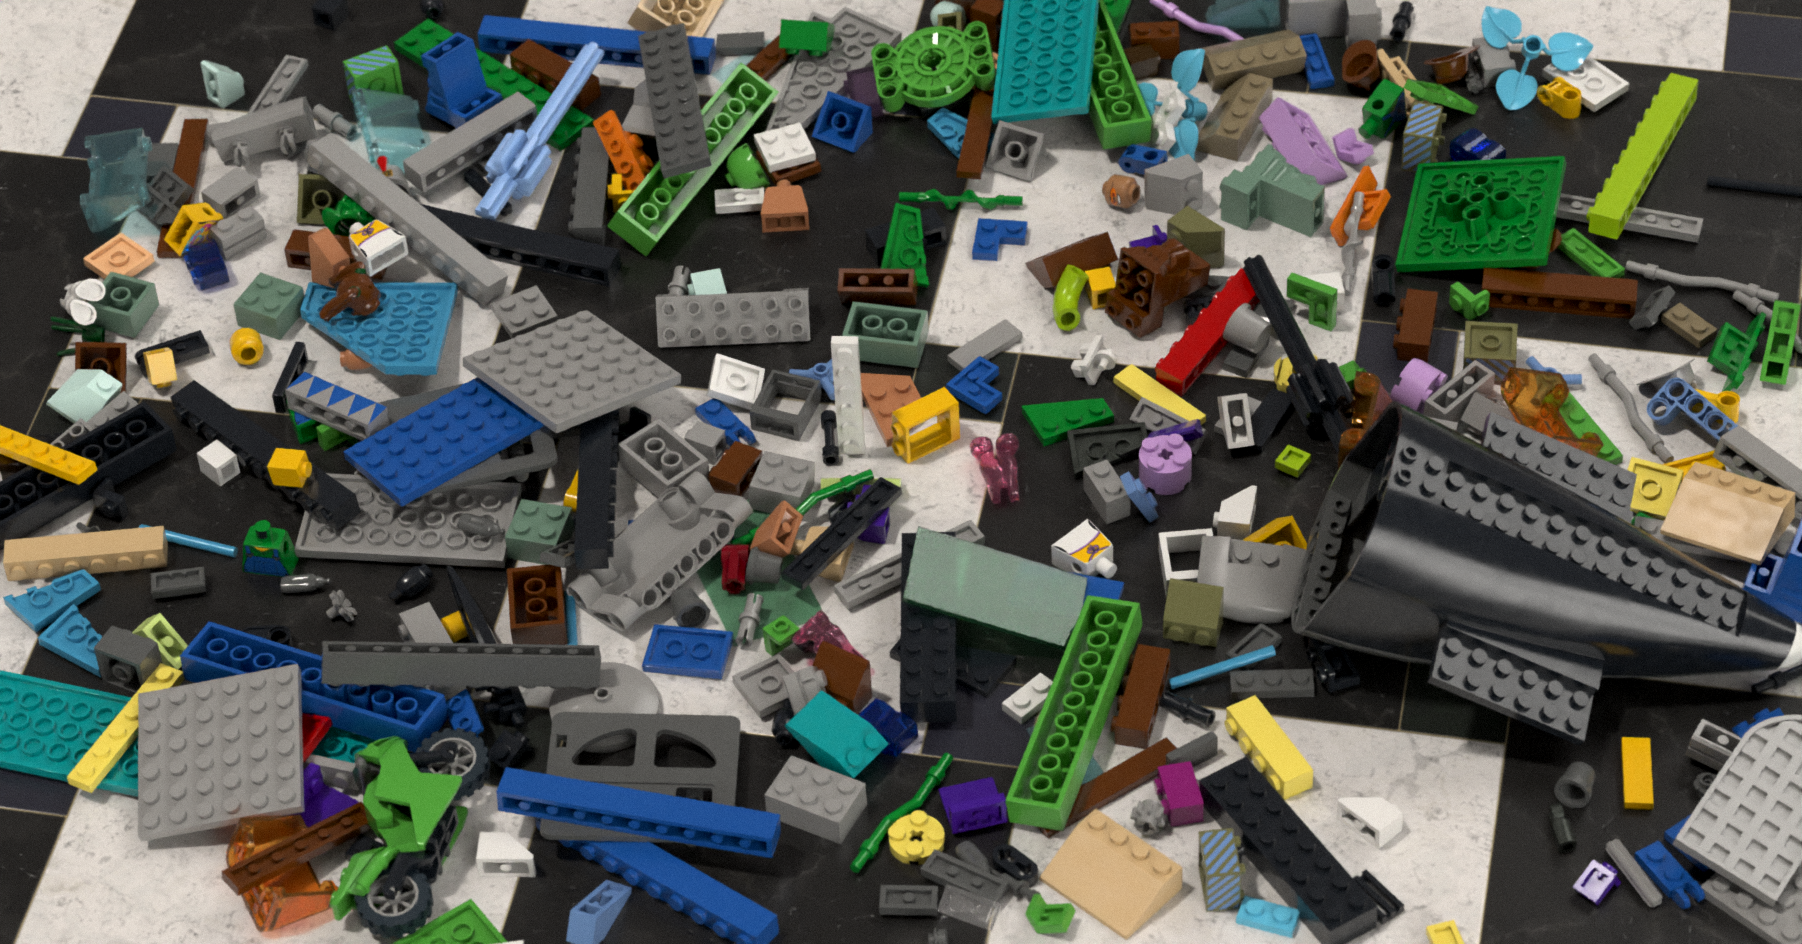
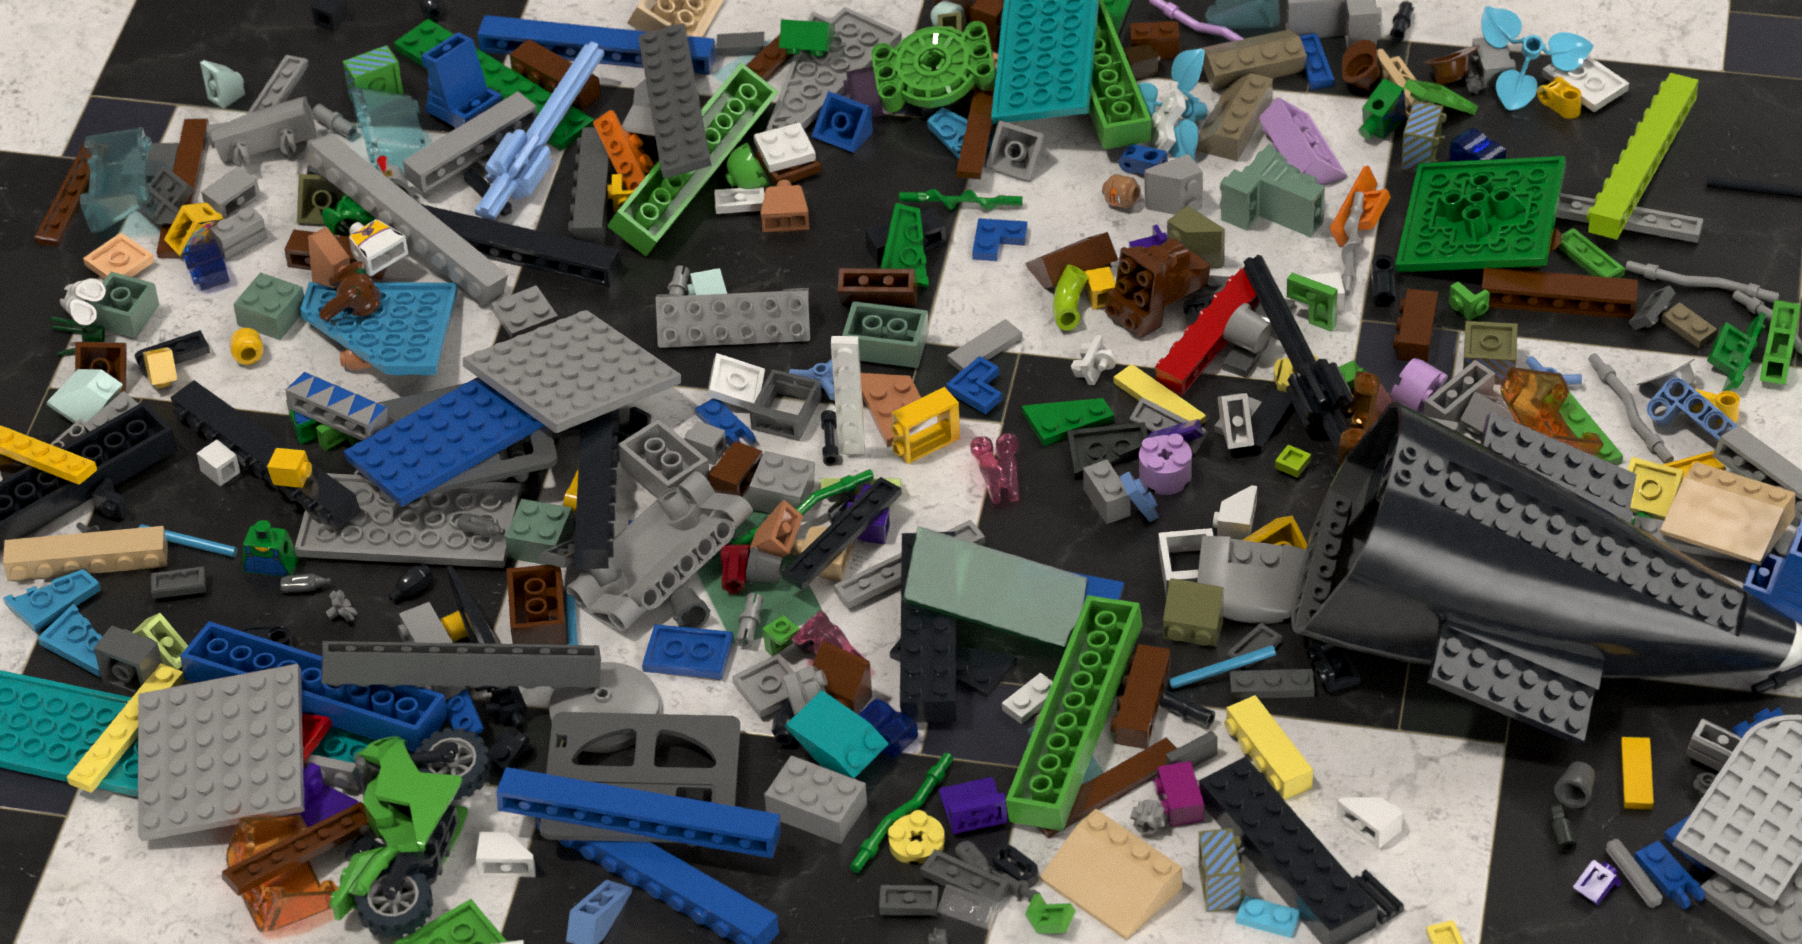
(66, 202): none -> reddish brown tile
(293, 369): black tile -> none
(1084, 552): white torso -> none
(1349, 148): lavender bracket -> none

